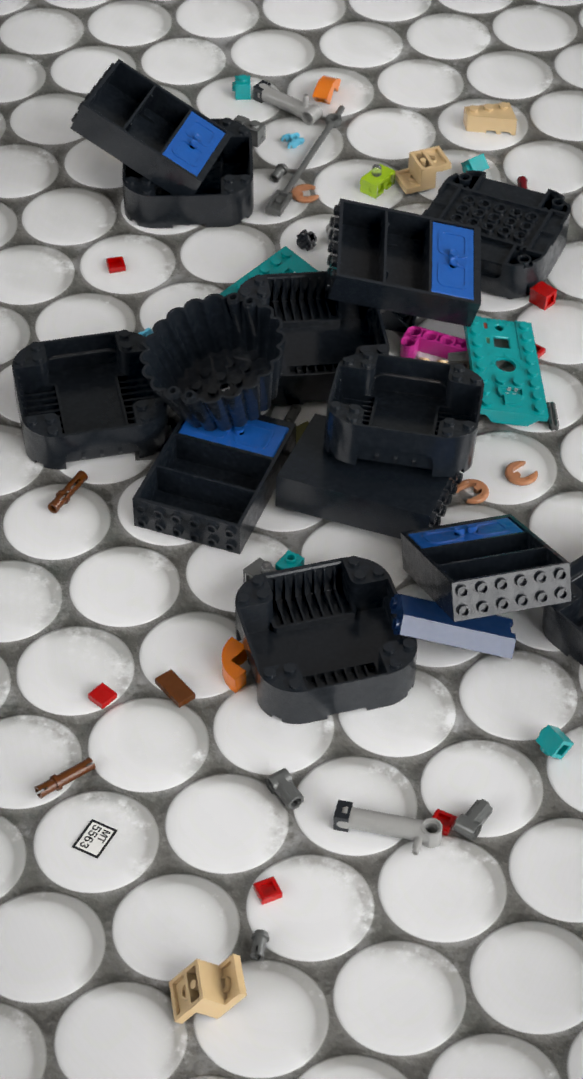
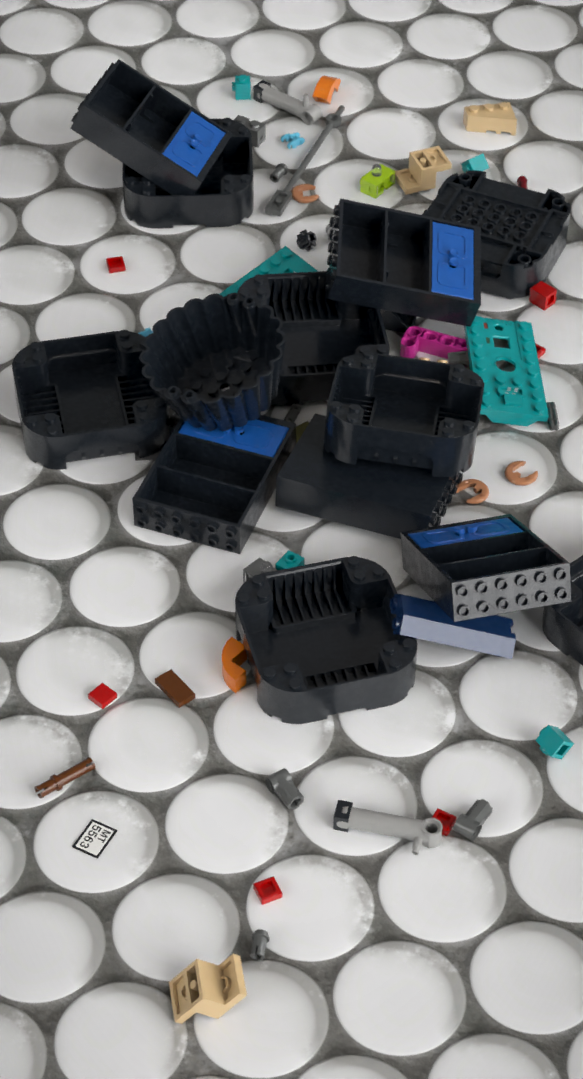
(78, 479): reddish brown pin -> none

